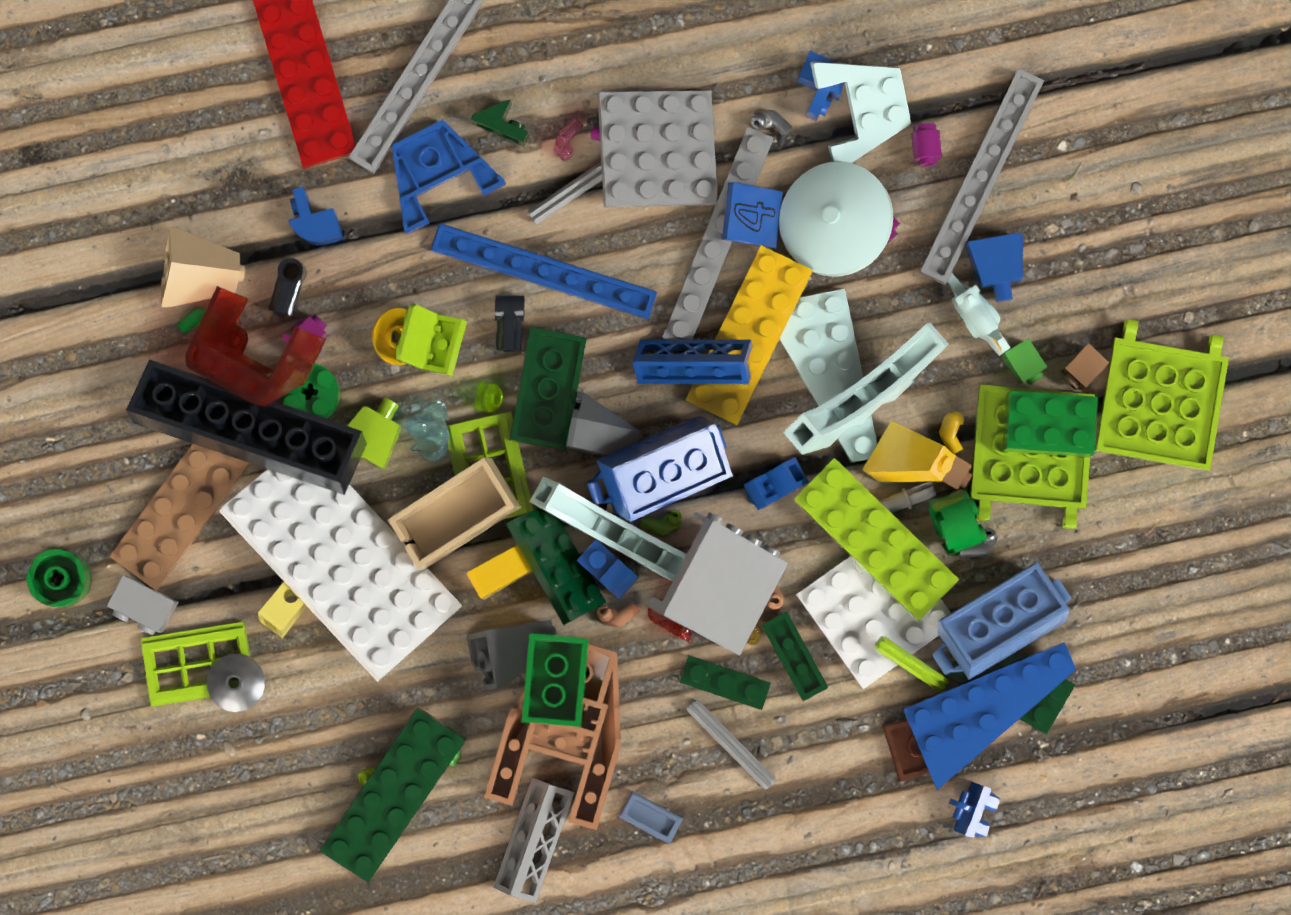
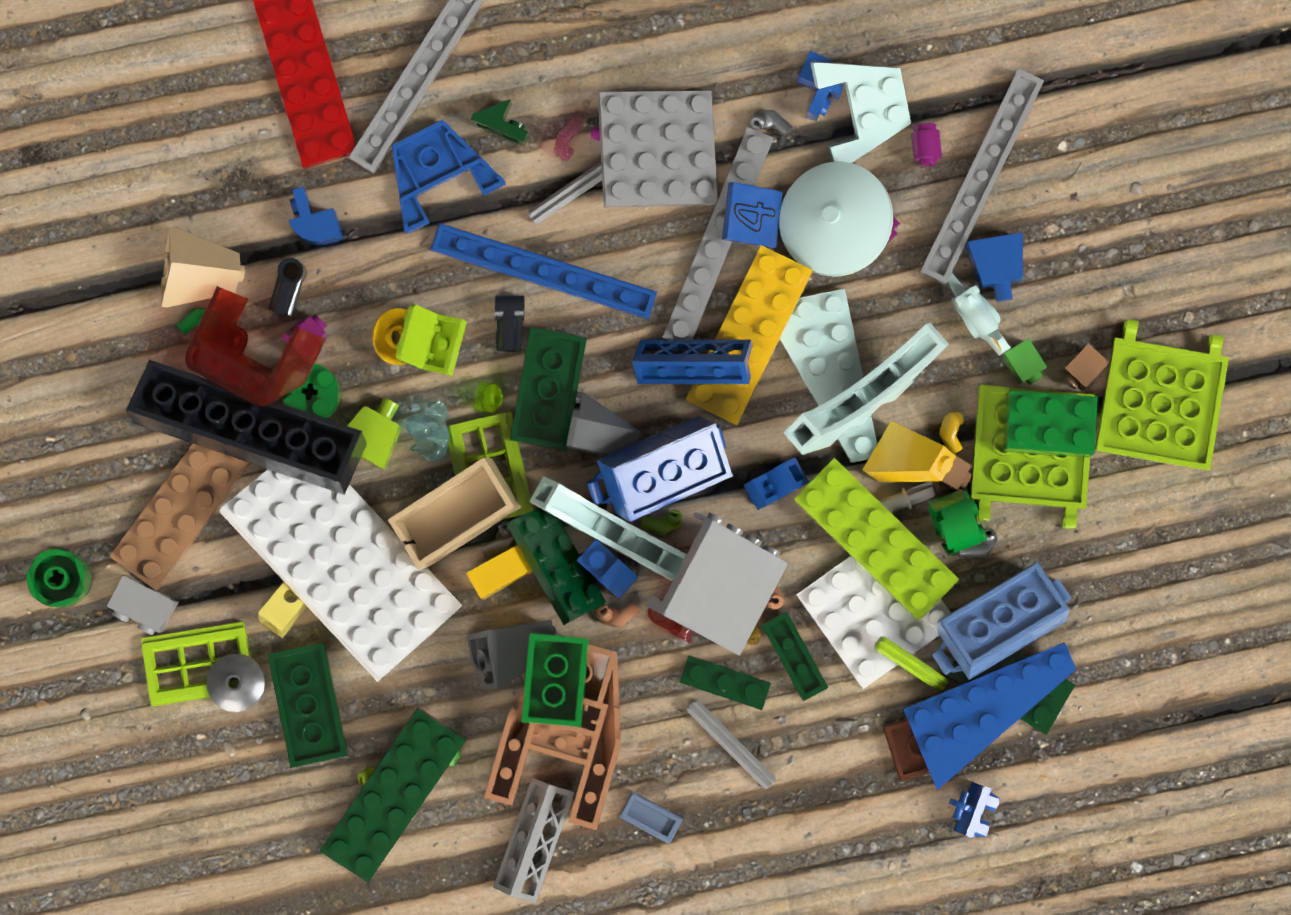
(307, 705): none -> dark green plate
(502, 542): none -> flat silver arm

